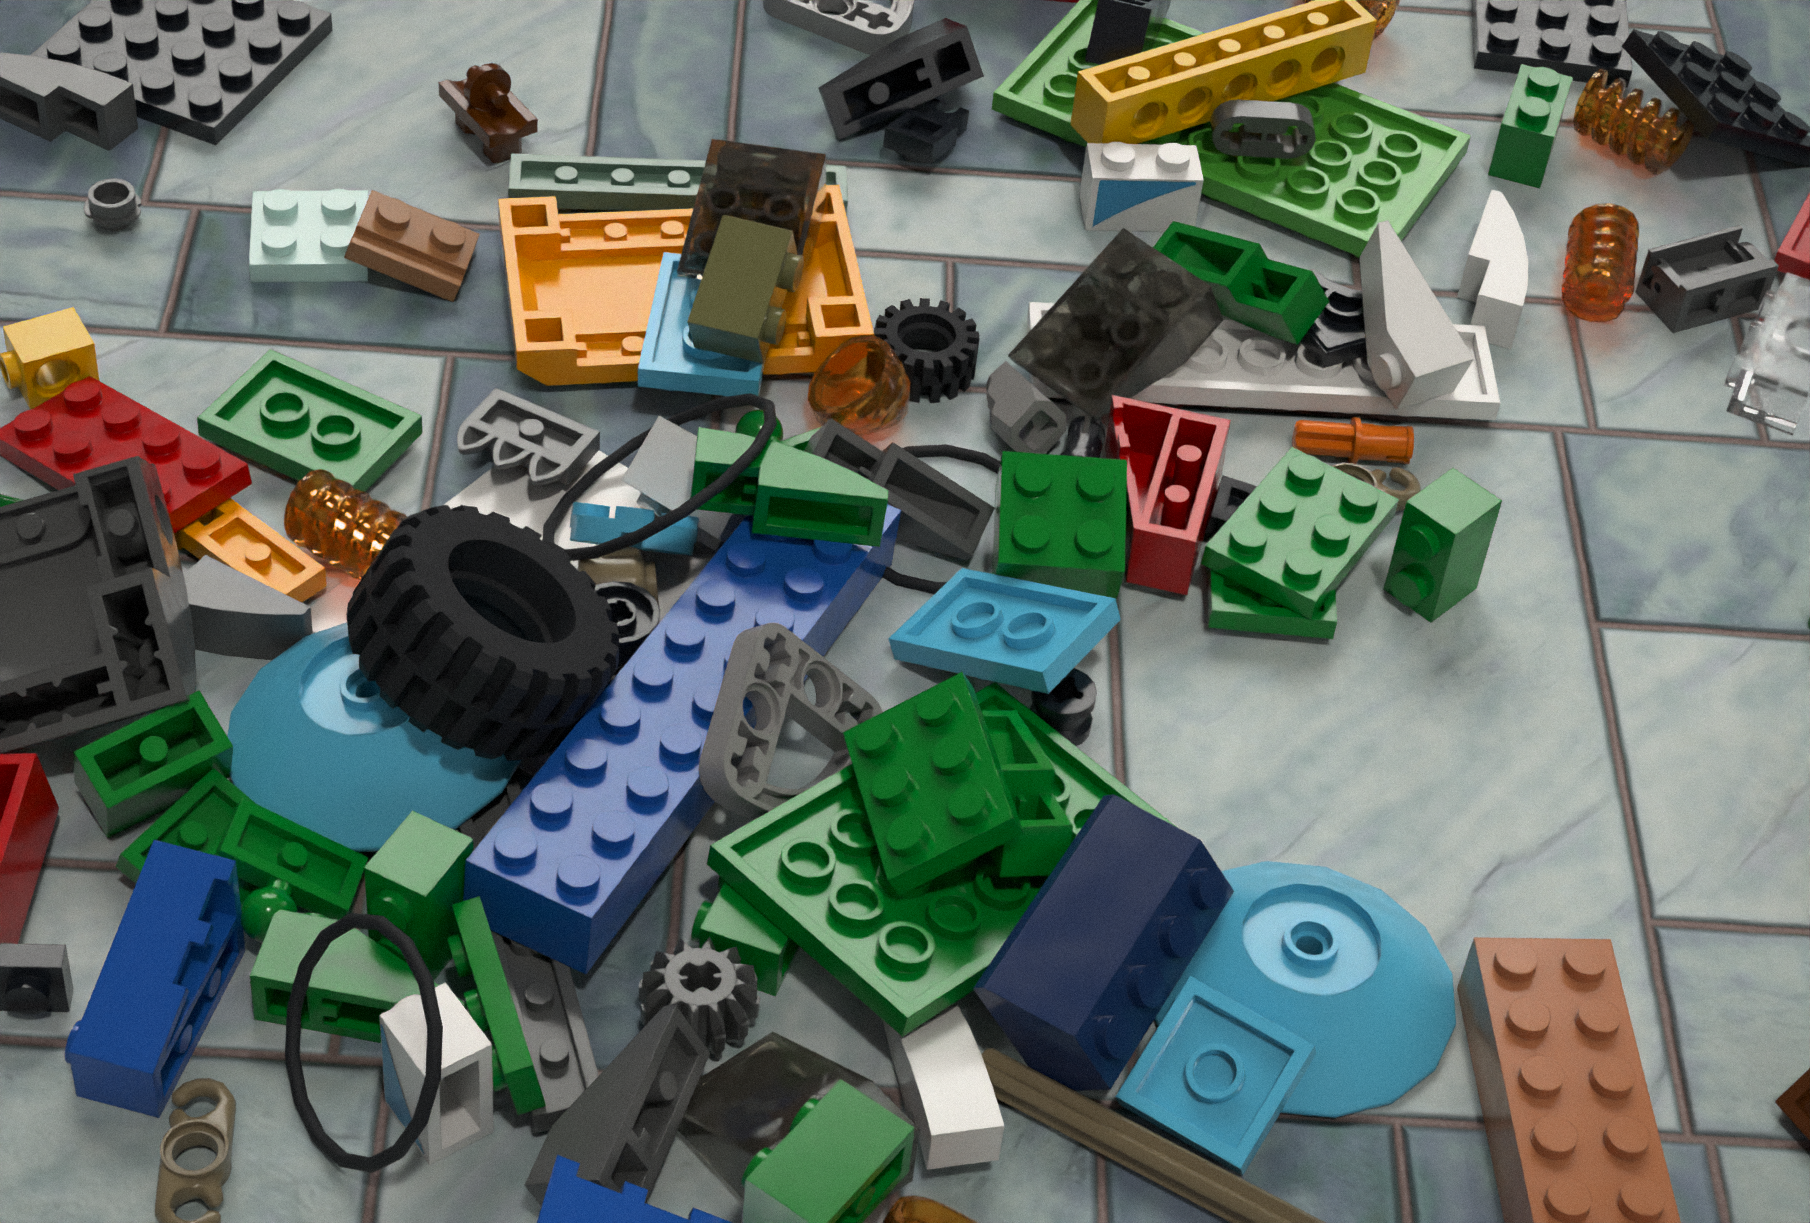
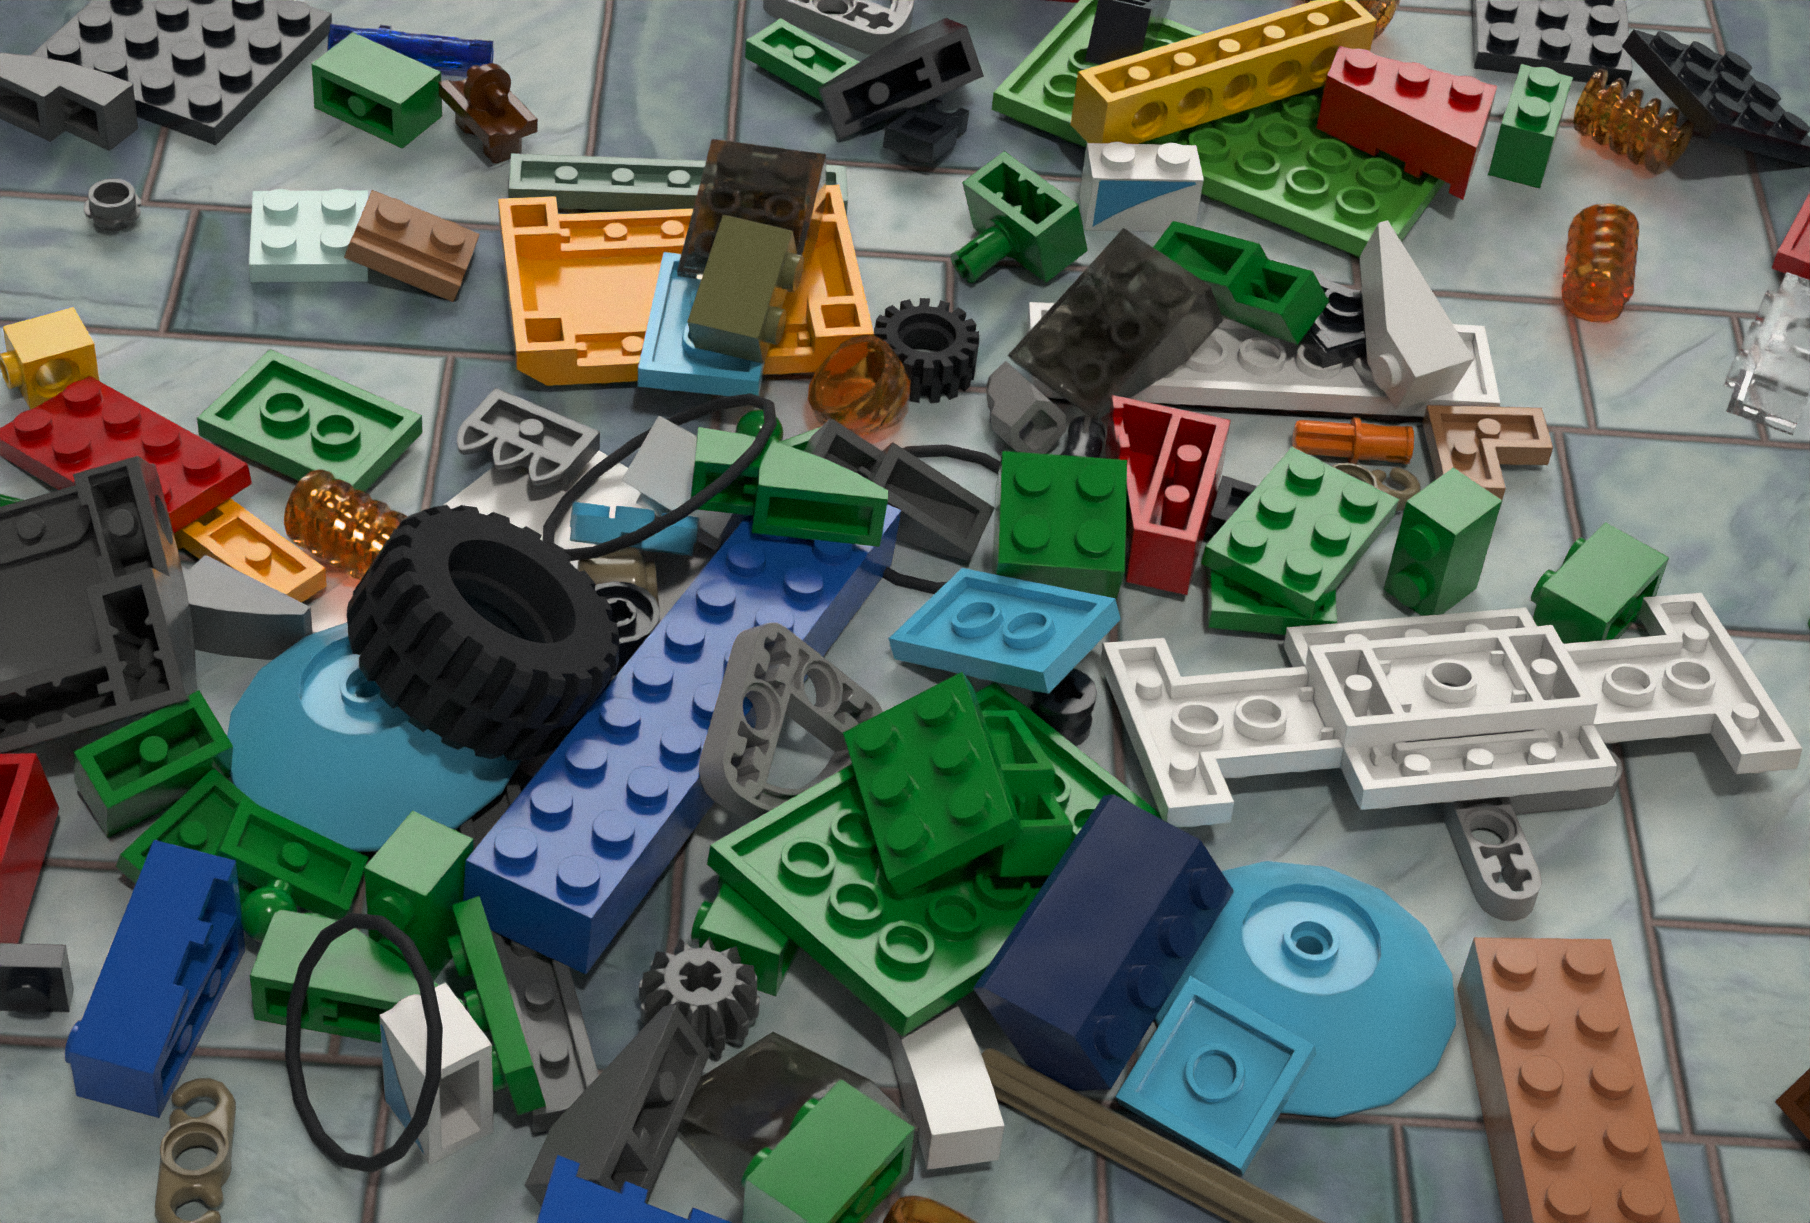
(377, 90): none -> green brick
(432, 50): none -> clear blue pin
(796, 56): none -> green plate
(1018, 219): none -> green brick
(1262, 129): dark grey beam -> none
(1379, 683): none -> white piece
(1408, 112): none -> red wedge
(1483, 438): none -> medium nougat plate
(1484, 861): none -> light grey beam
(1496, 272): white slope -> none
(1598, 586): none -> brick
(1705, 279): dark grey hinge -> none

